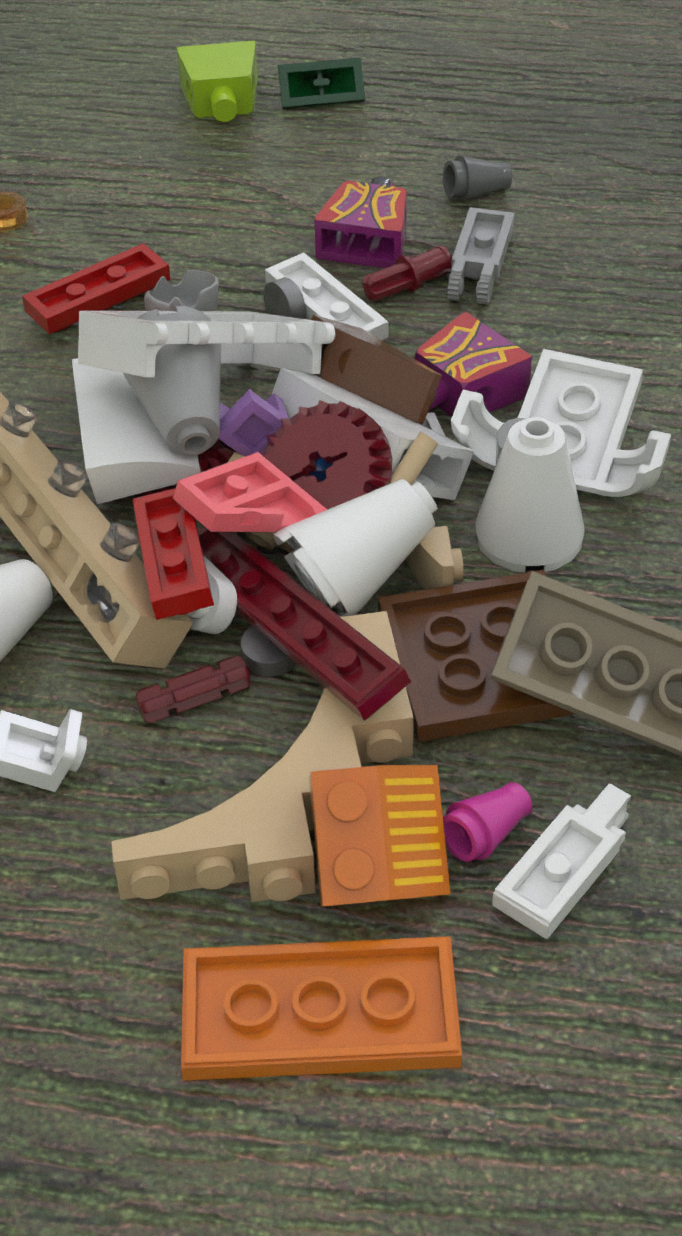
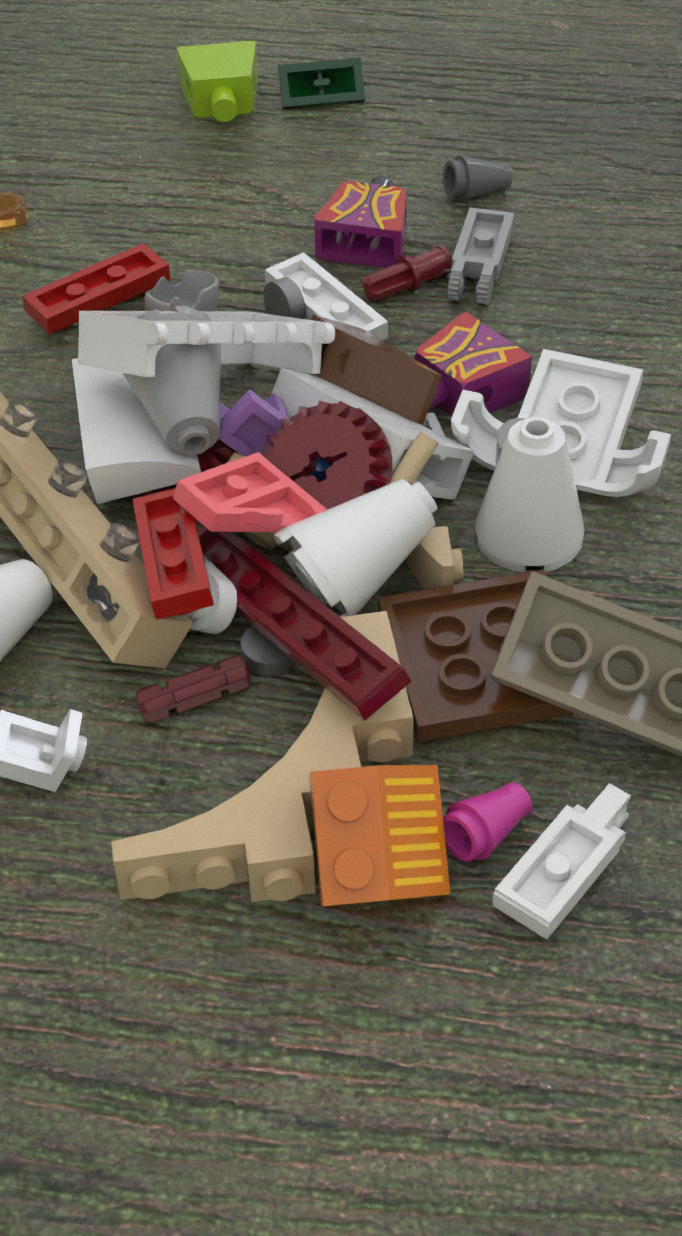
(319, 1008): orange tile -> none

